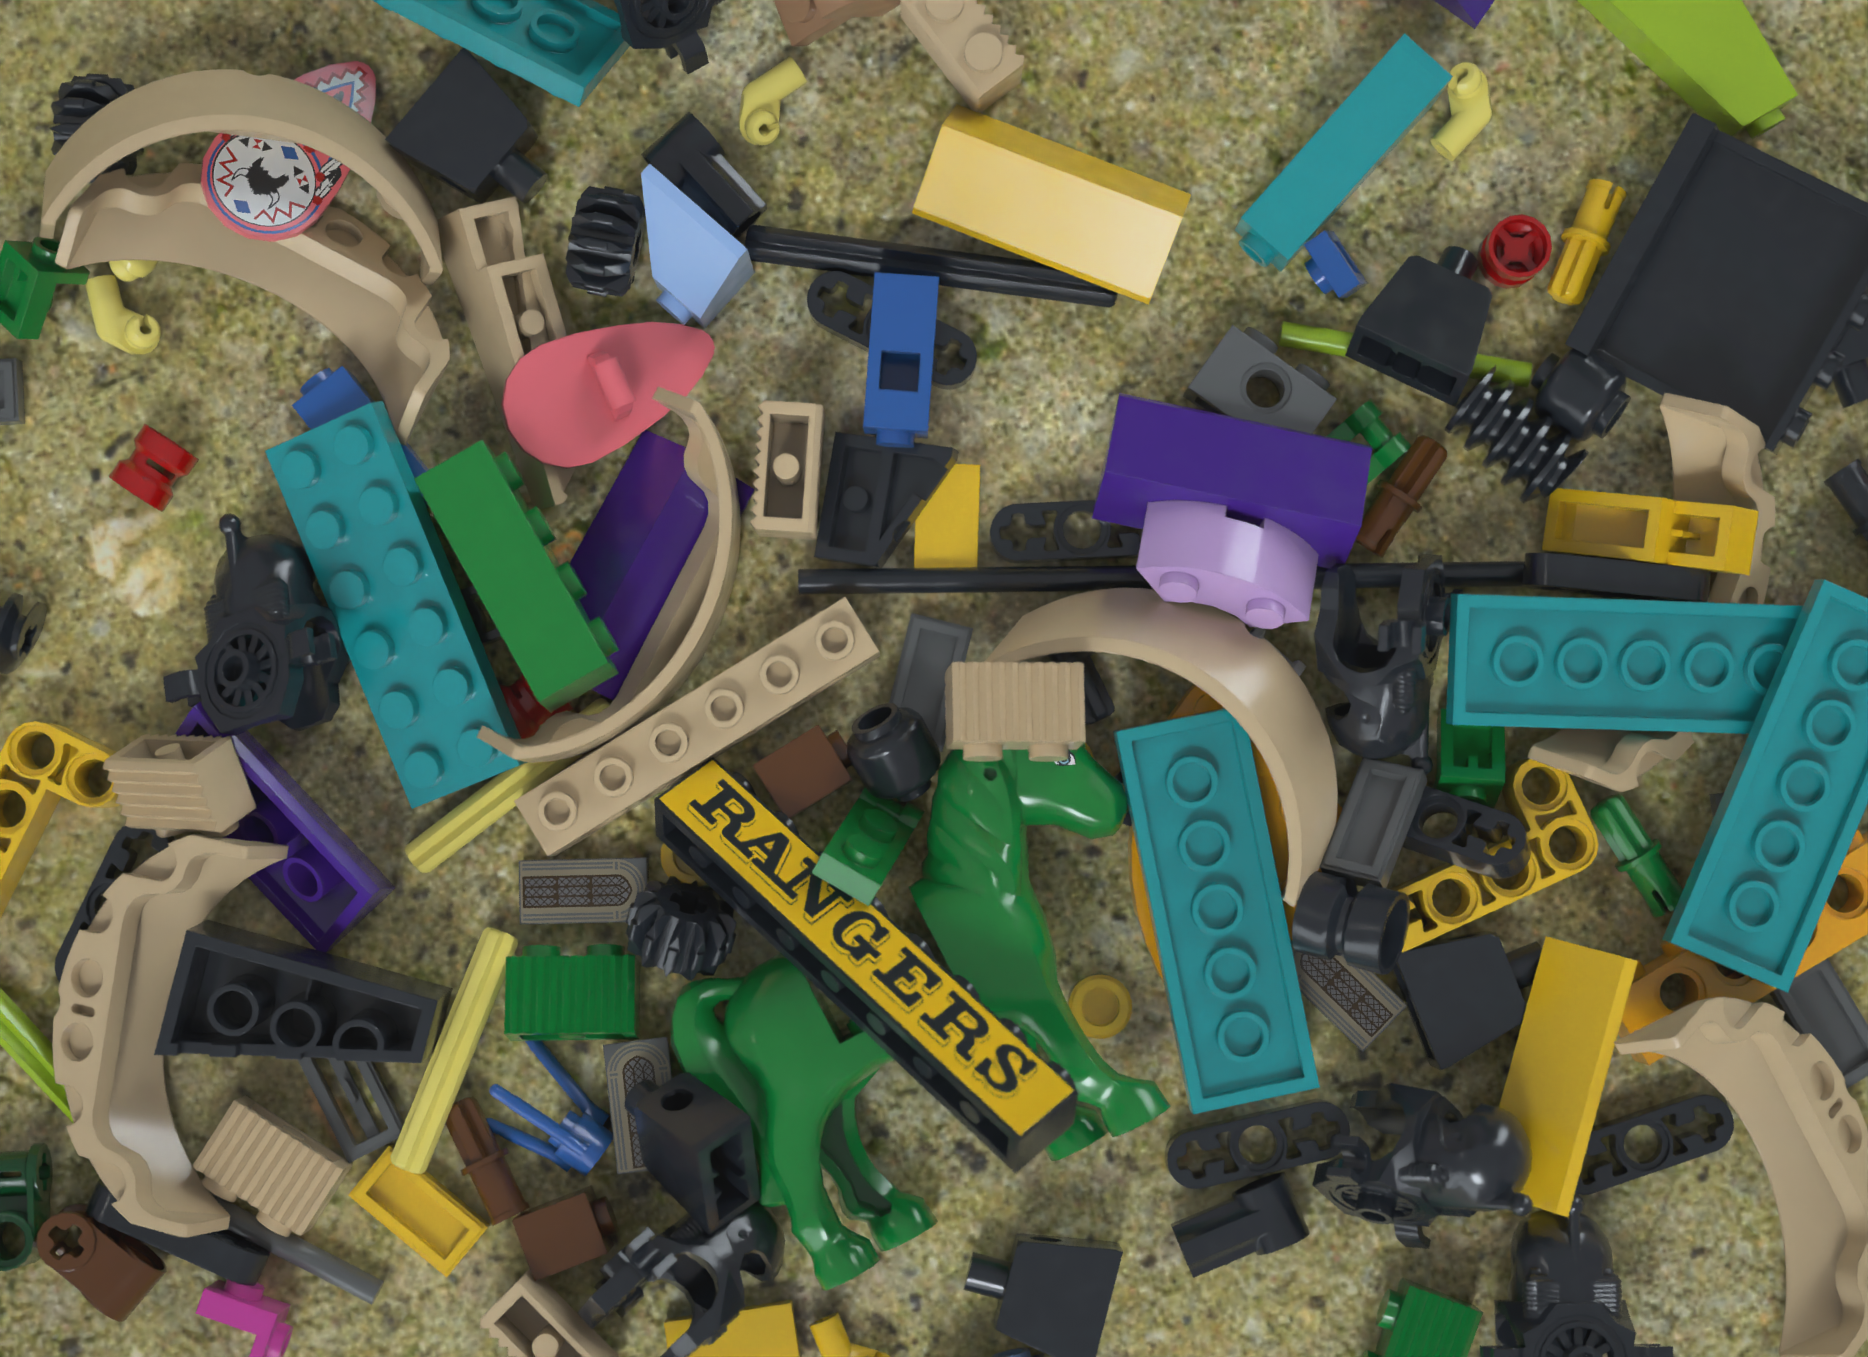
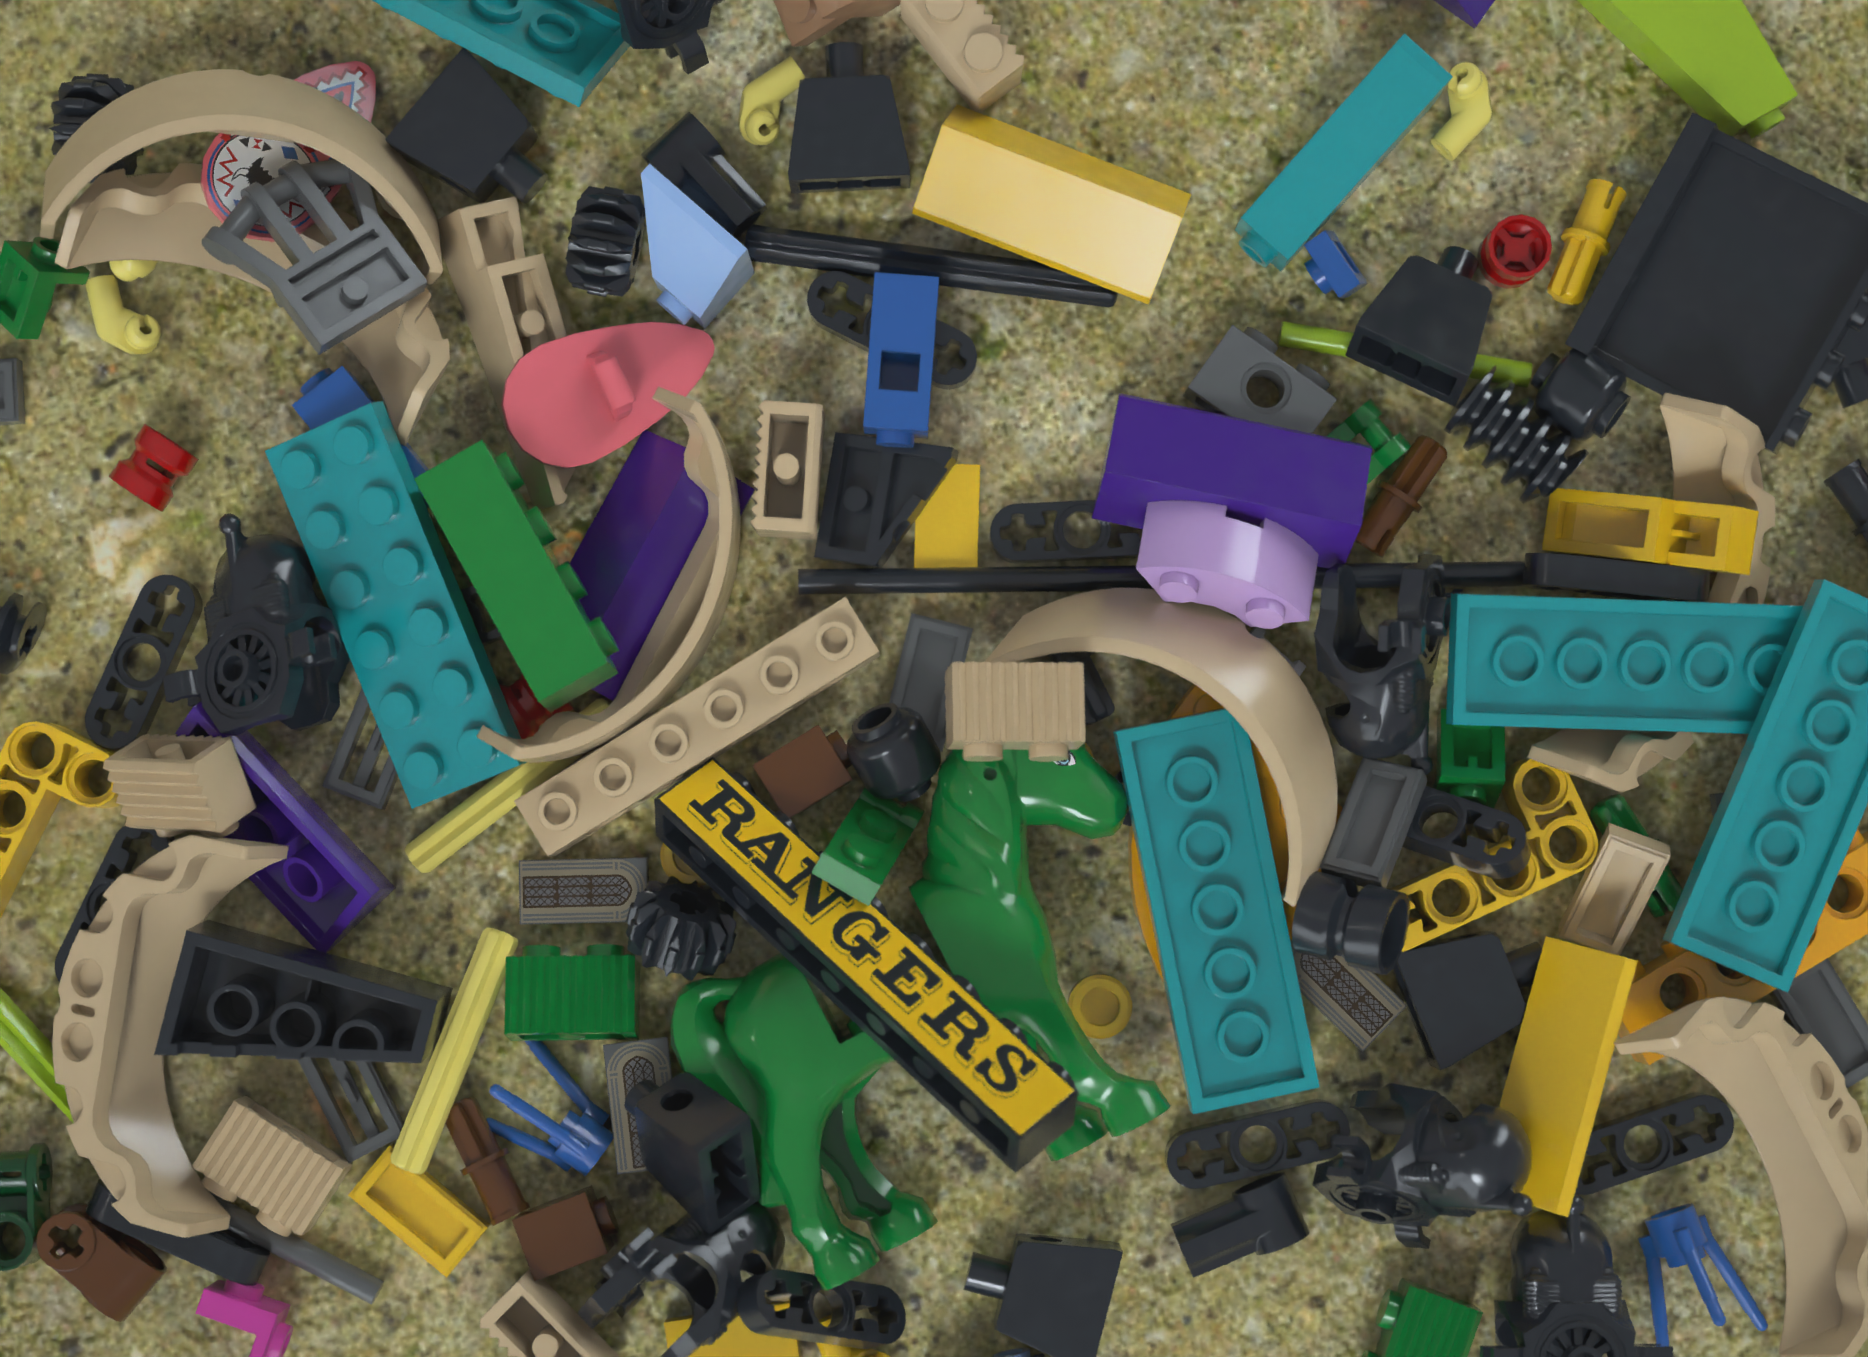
(117, 670): none -> black beam
(340, 285): none -> dark grey plate
(344, 753): none -> dark grey tile
(800, 1320): none -> black beam
(847, 129): none -> black torso
(1614, 890): none -> tan tile
(1681, 1239): none -> blue plant

